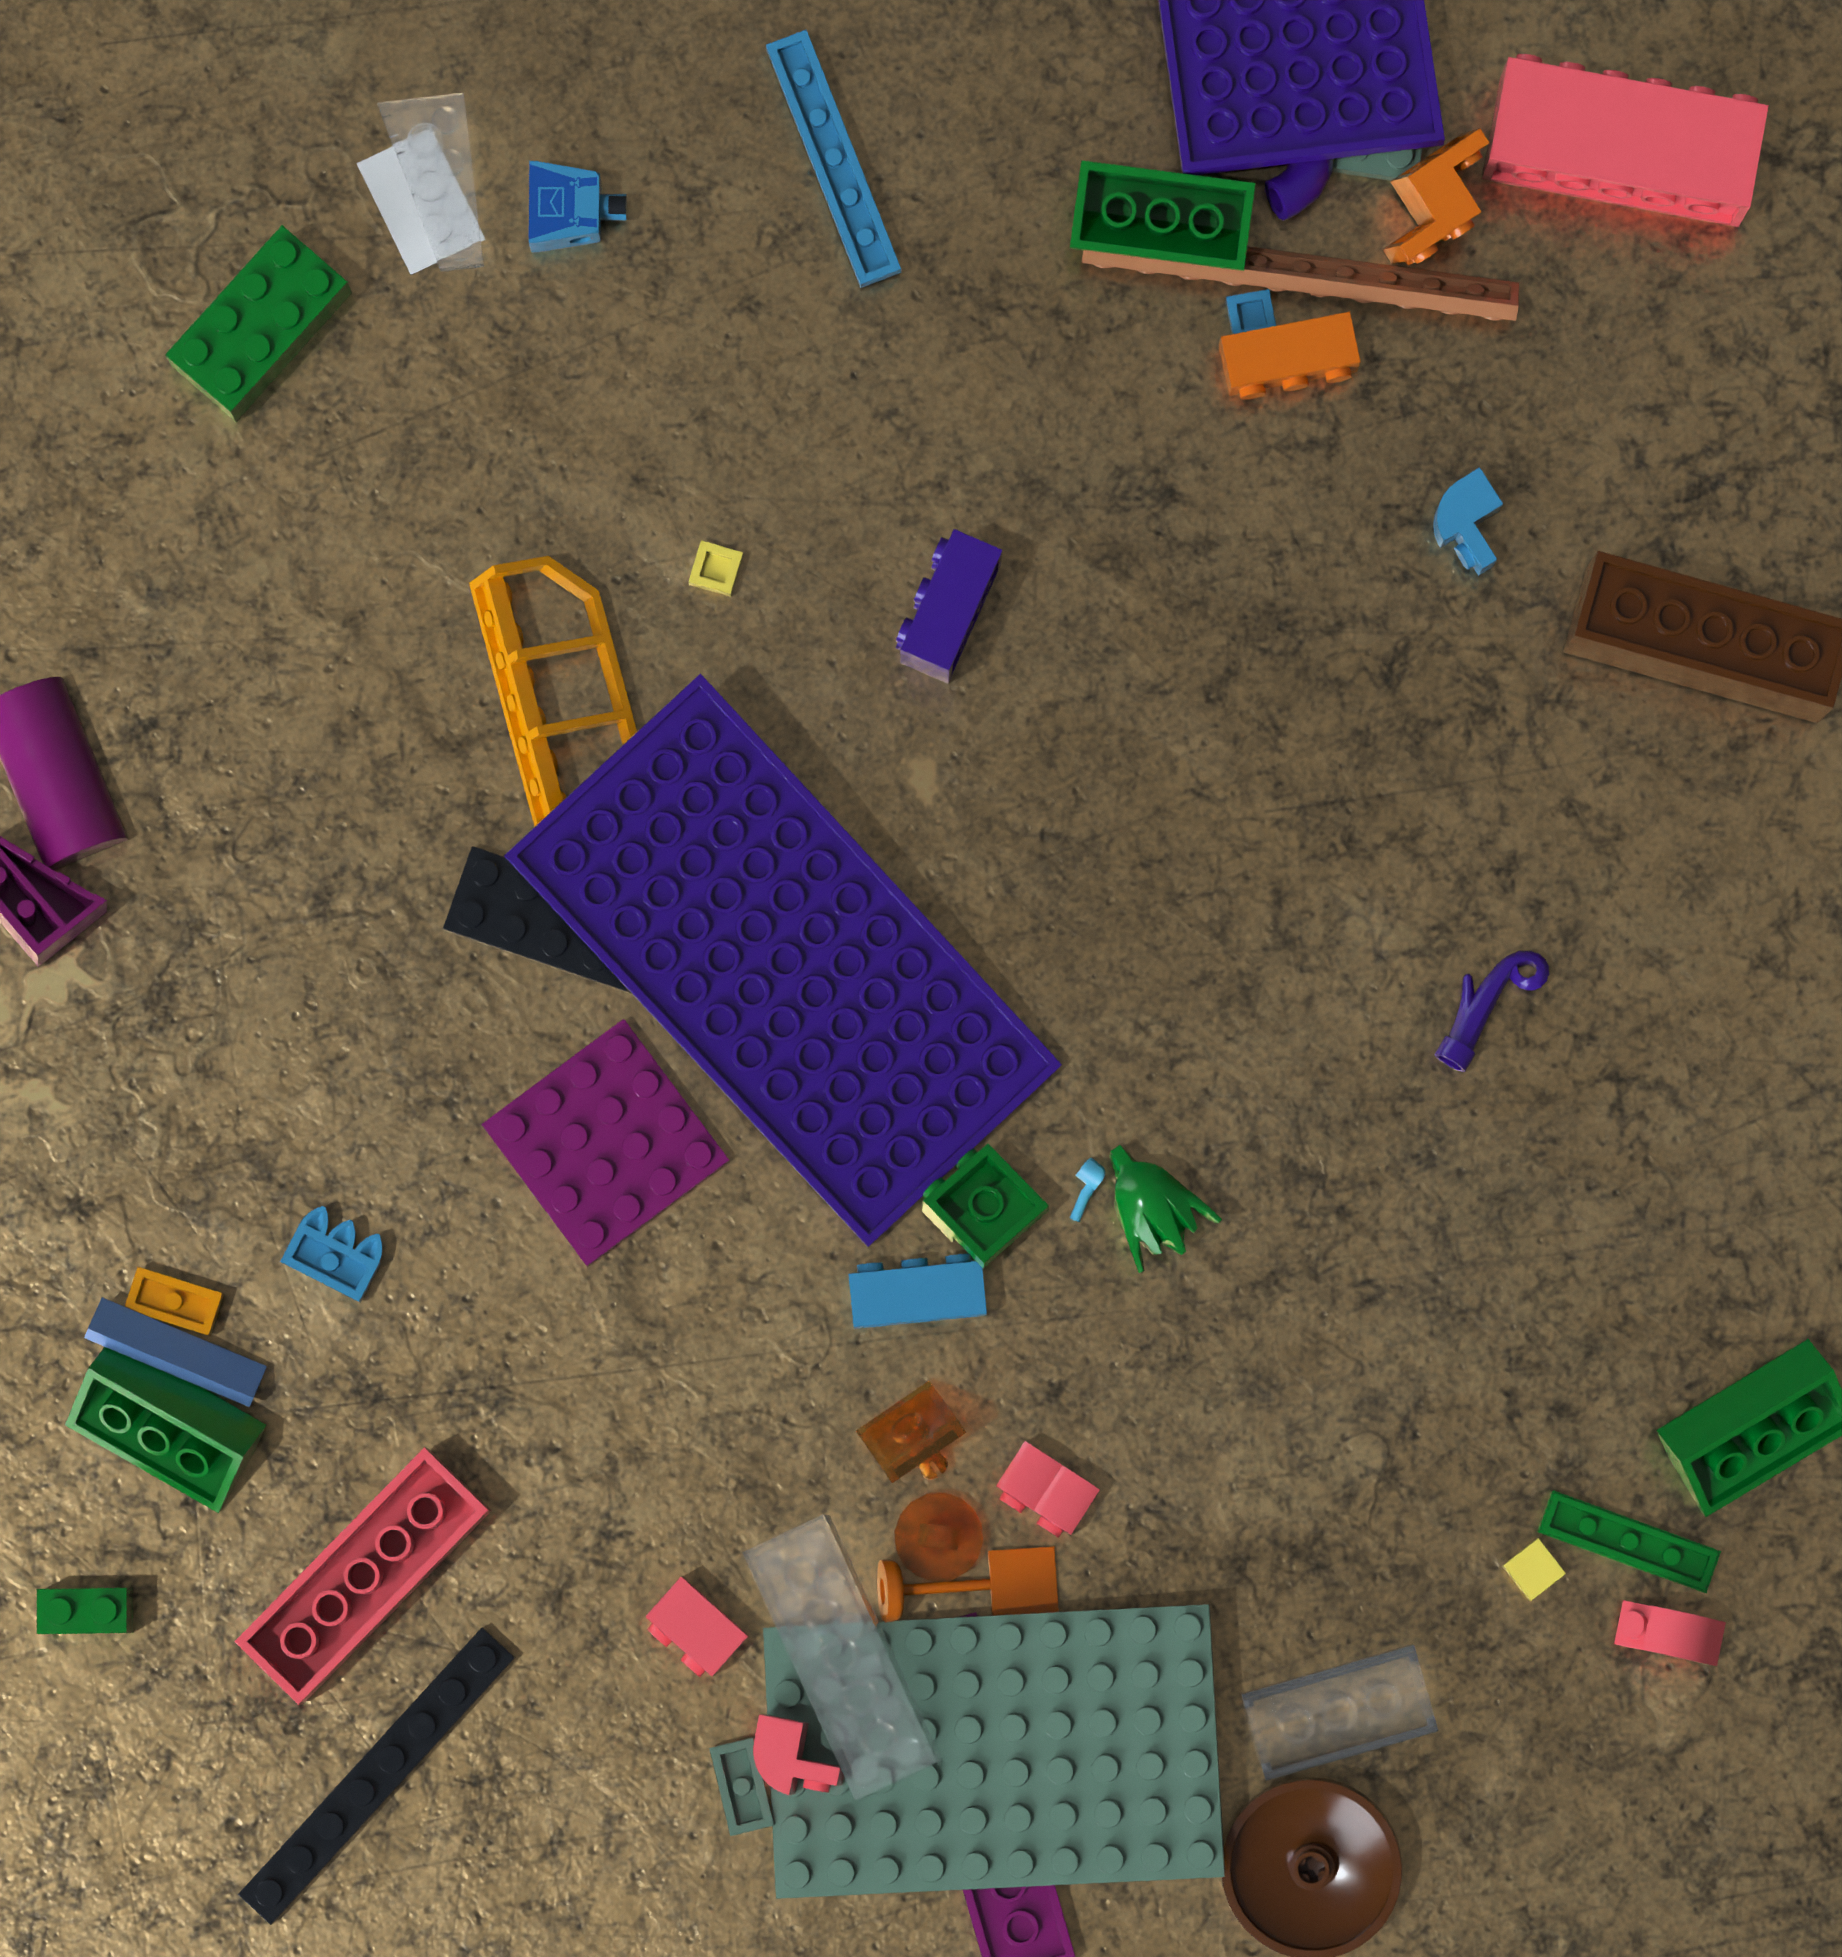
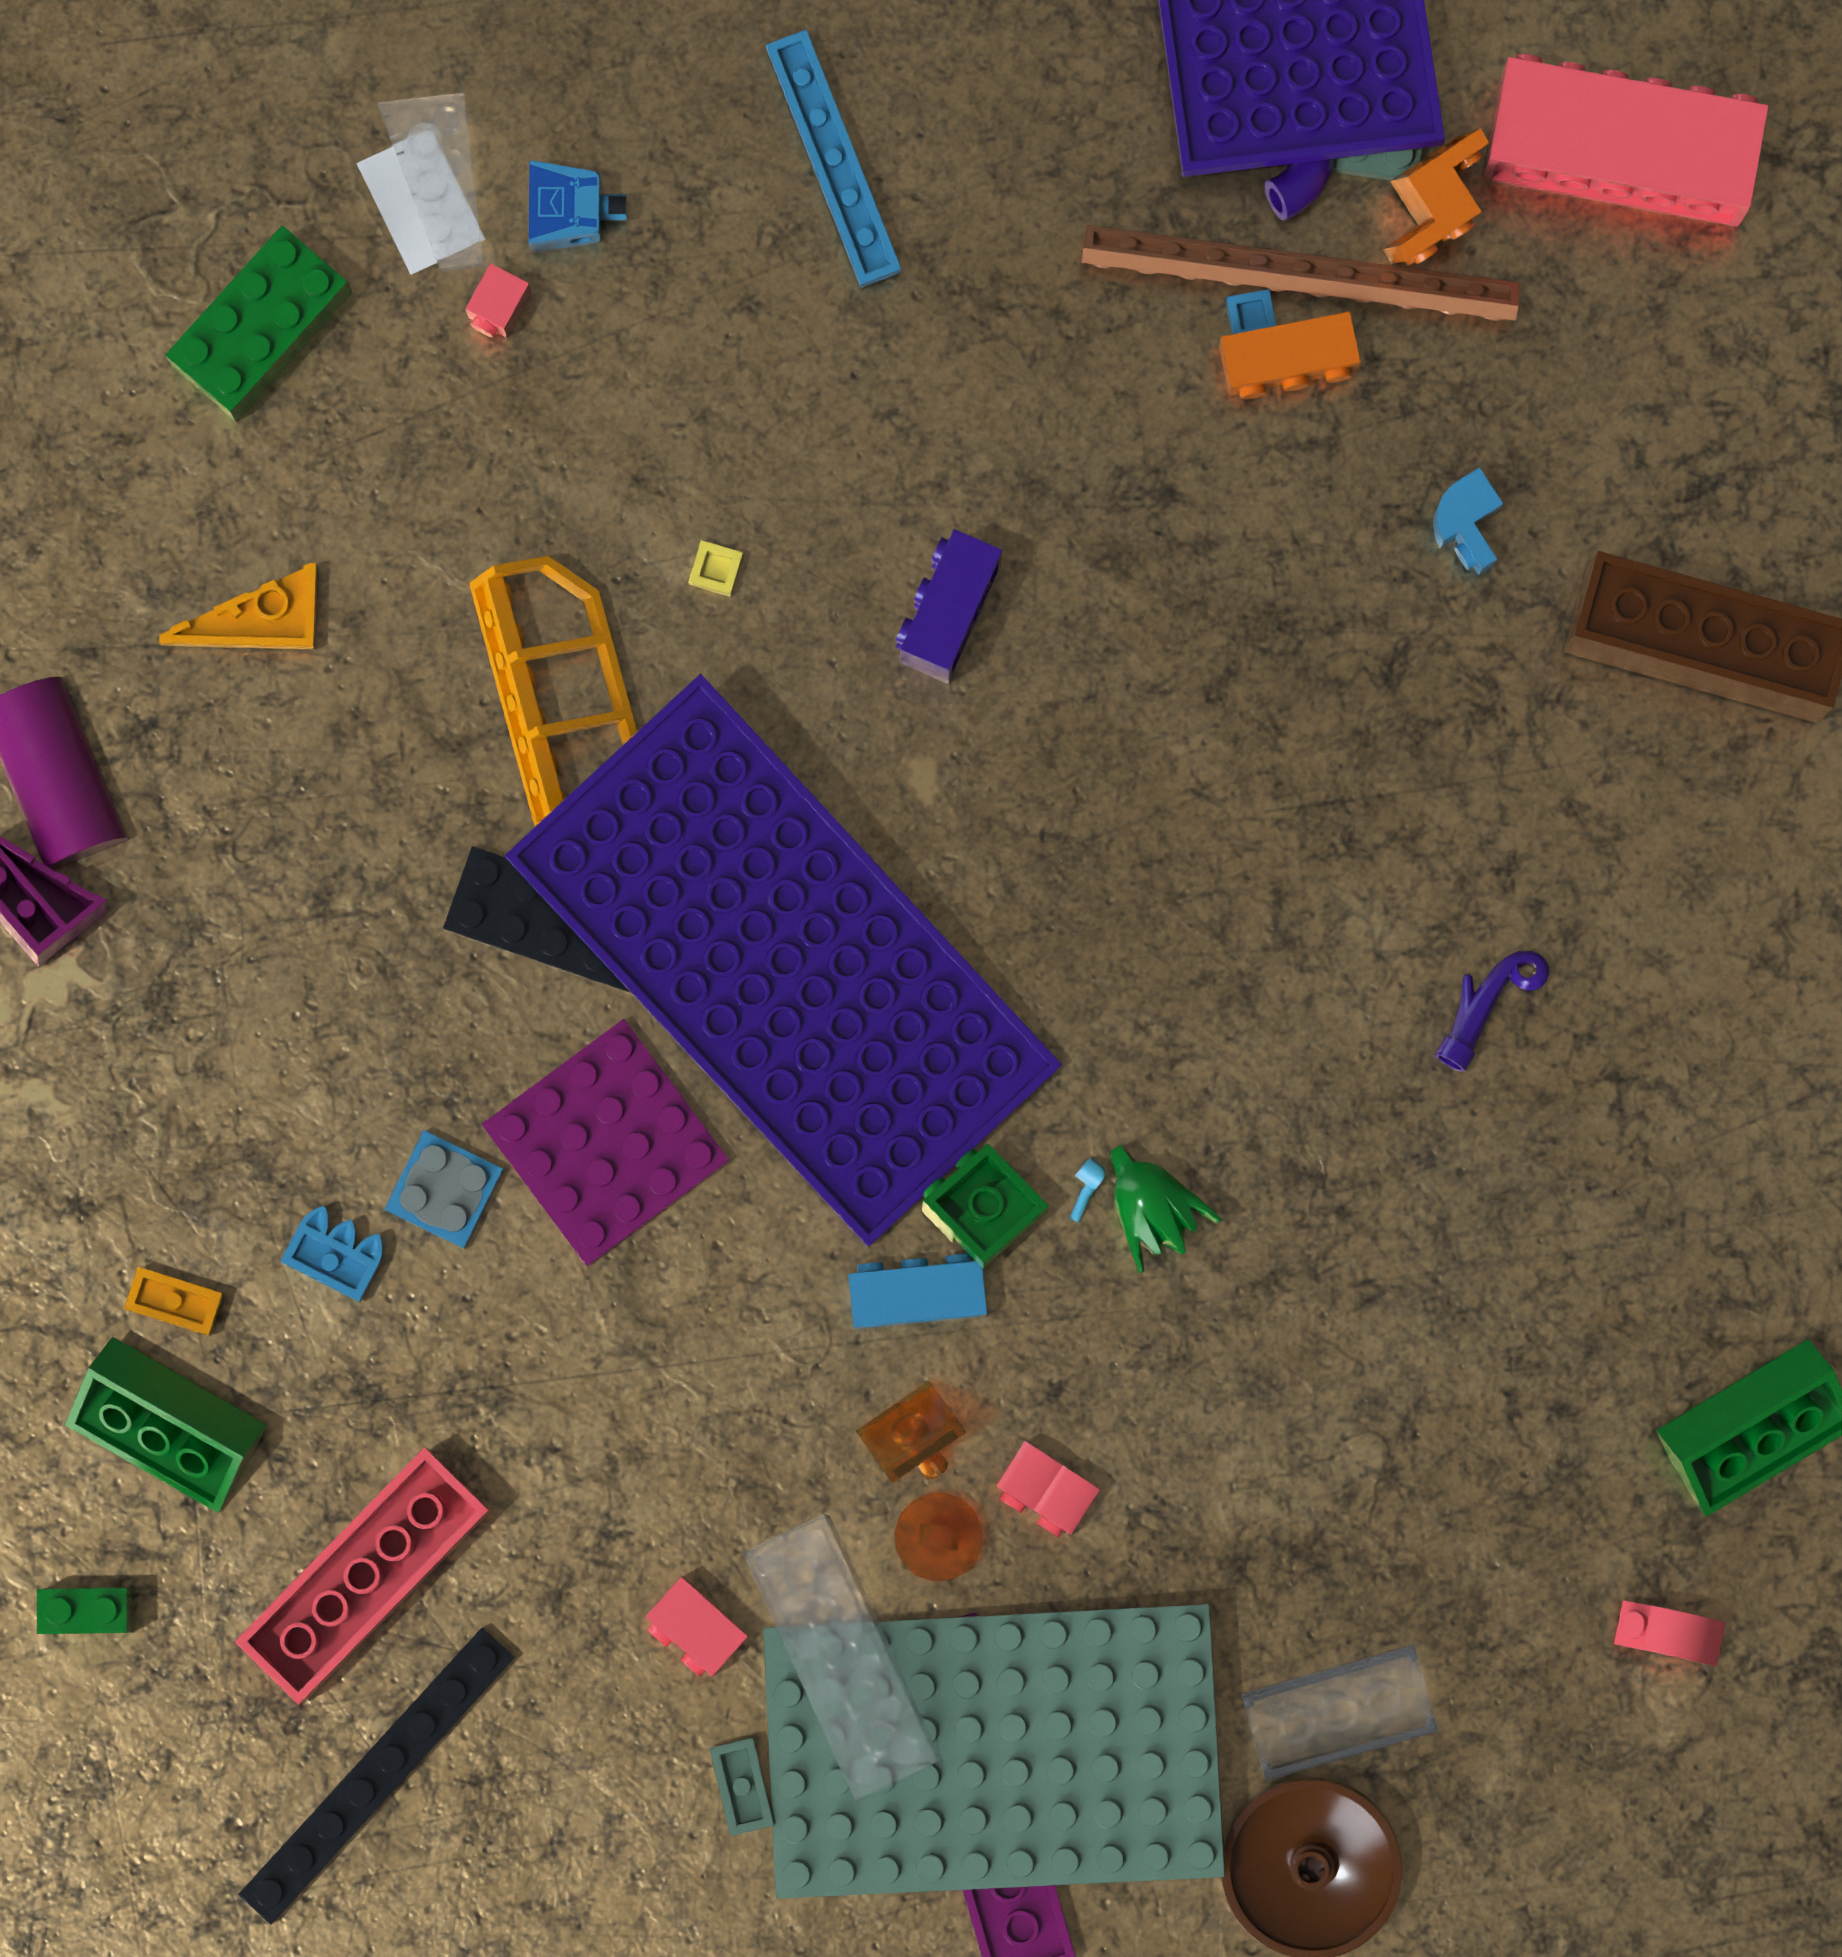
(175, 1352): medium blue tile -> none
(271, 617): none -> light orange wing
(444, 1189): none -> light grey piece
(497, 302): none -> coral brick
(779, 1755): coral brick -> none
(1018, 1583): orange piece -> none
(1162, 215): green slope -> none
(1533, 1569): light yellow tile -> none
(1628, 1541): green tile -> none

